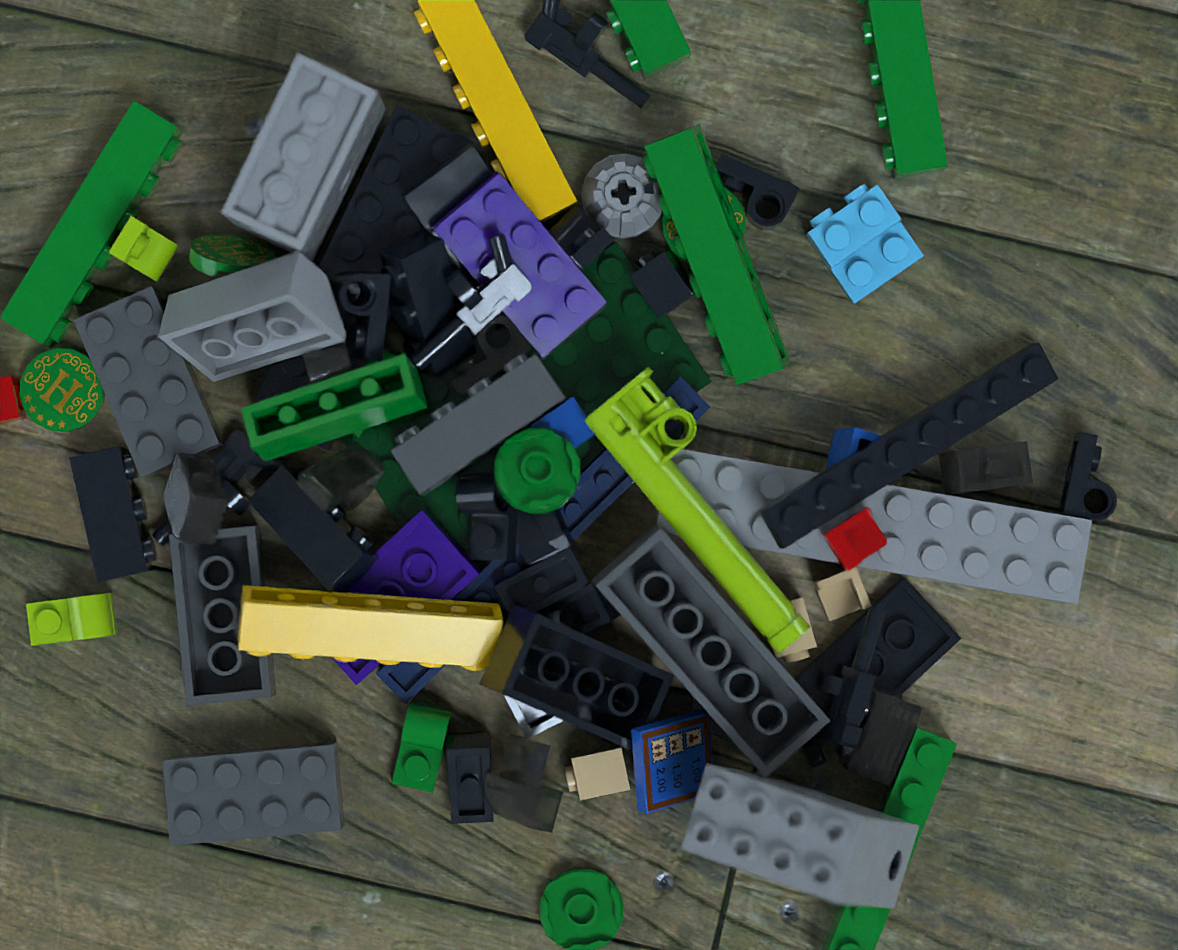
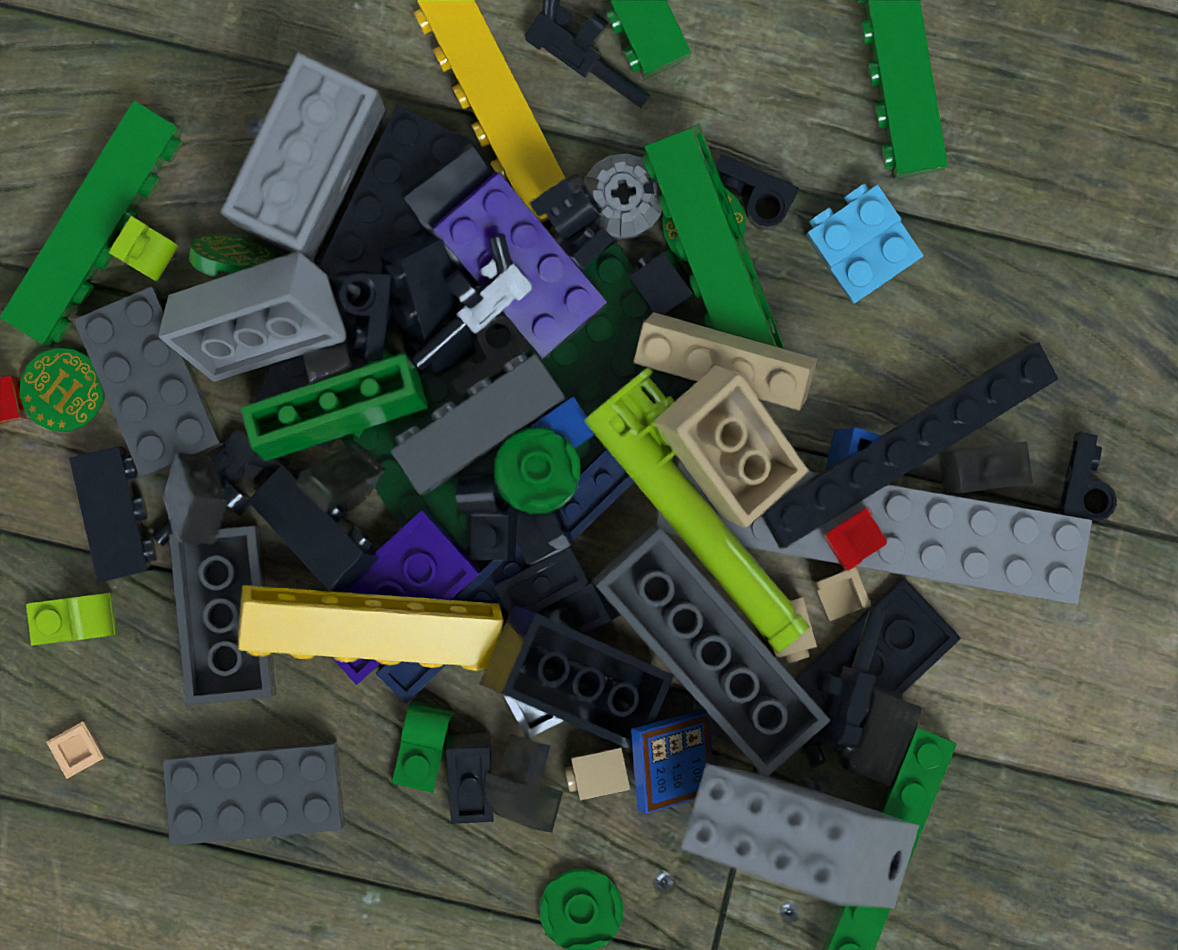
(75, 749): none -> light nougat tile
(568, 206): none -> black plate
(695, 350): none -> tan brick
(731, 446): none -> tan brick

